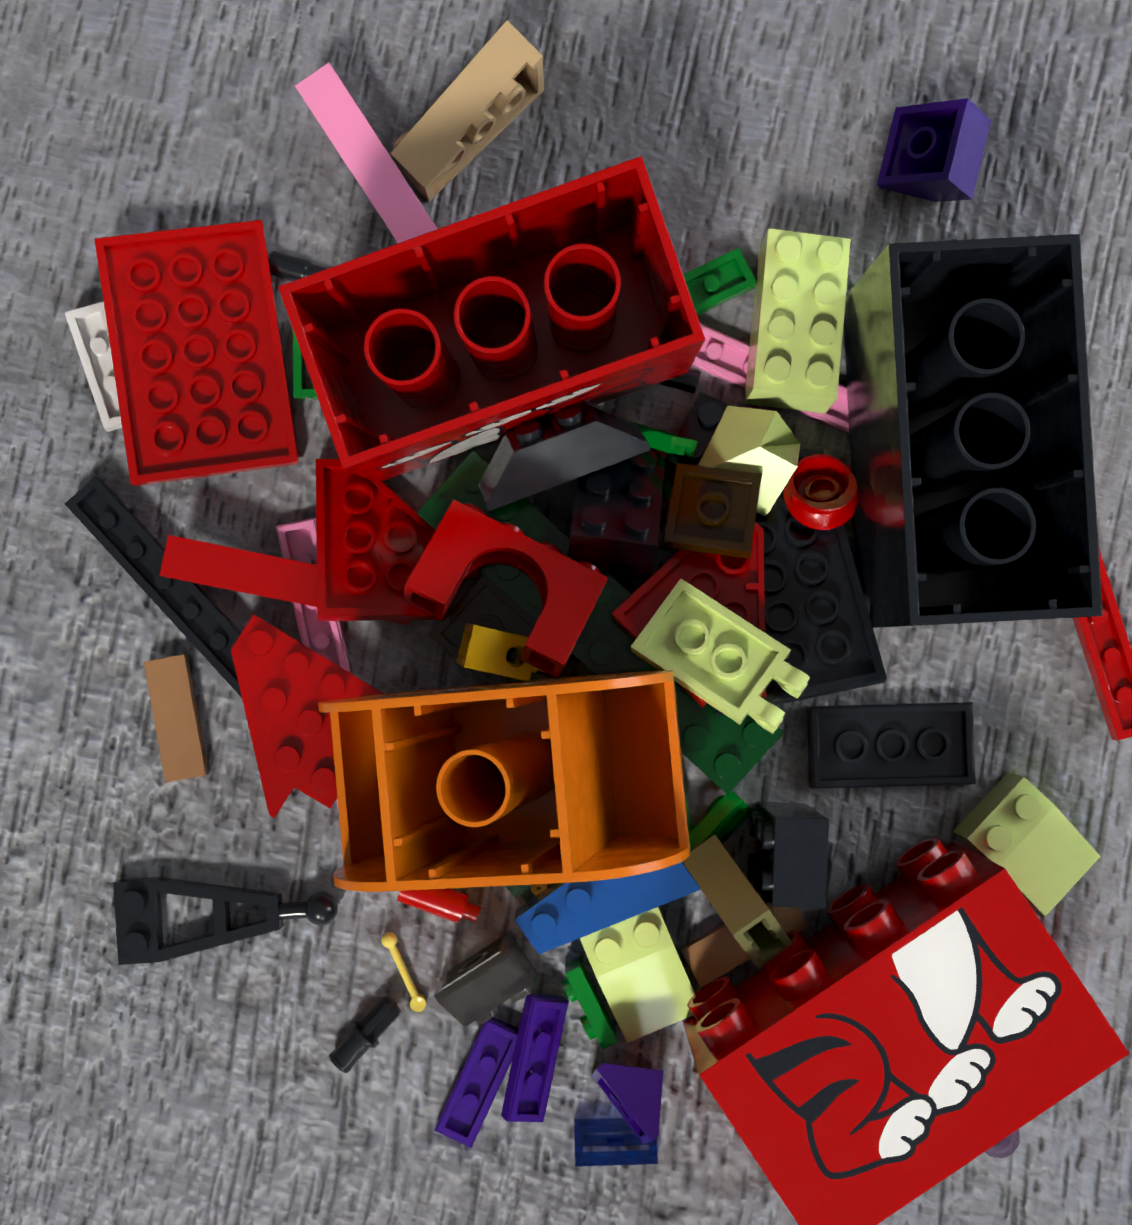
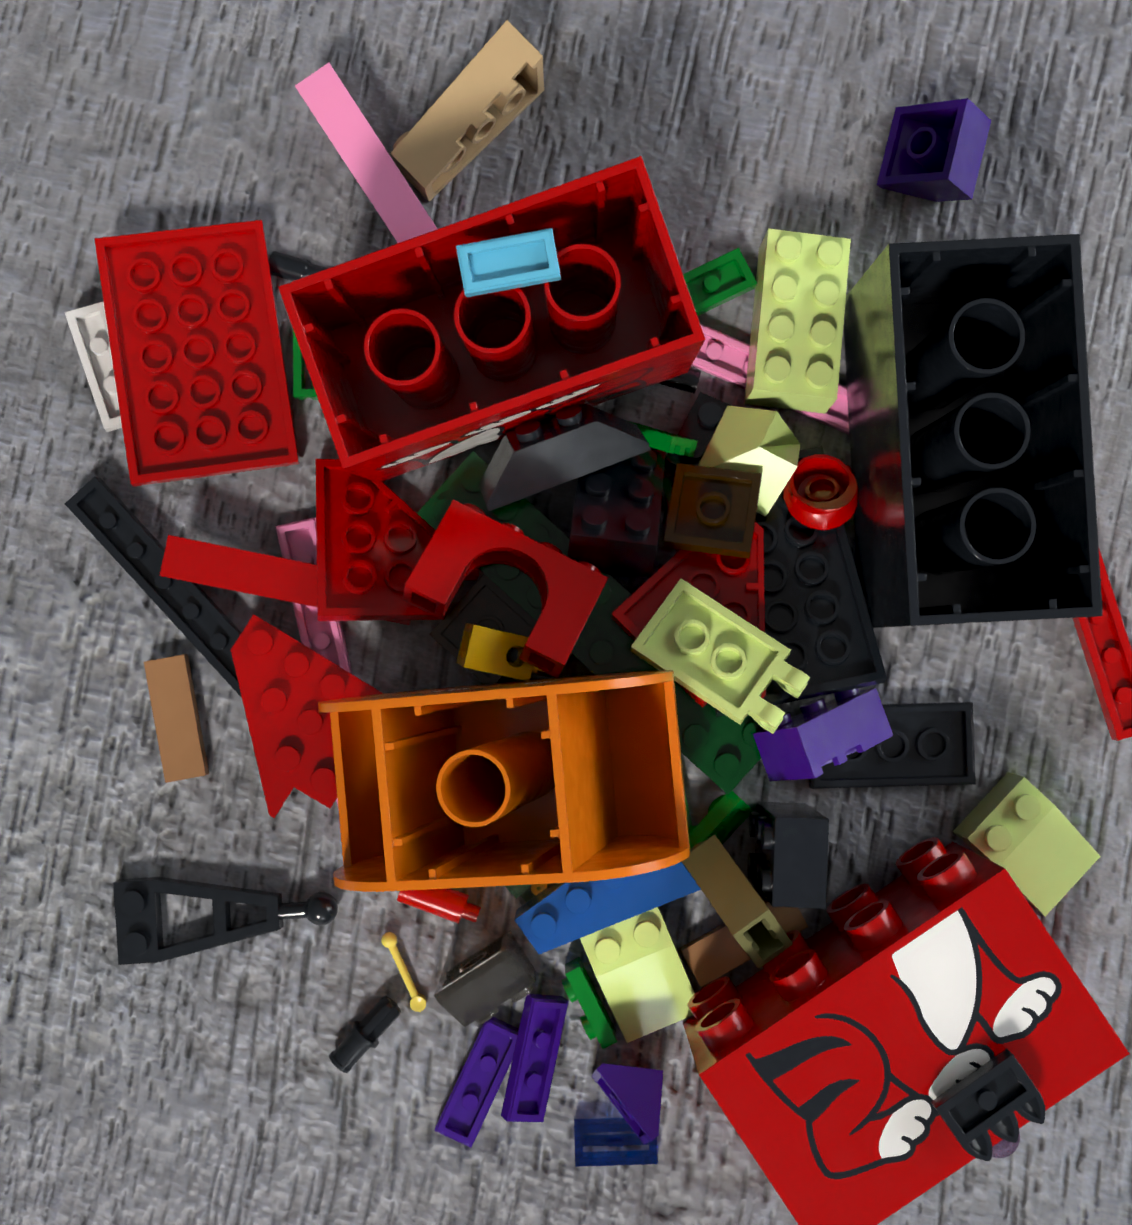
(508, 262): none -> medium azure tile
(823, 734): none -> dark purple wedge
(988, 1102): none -> black plate

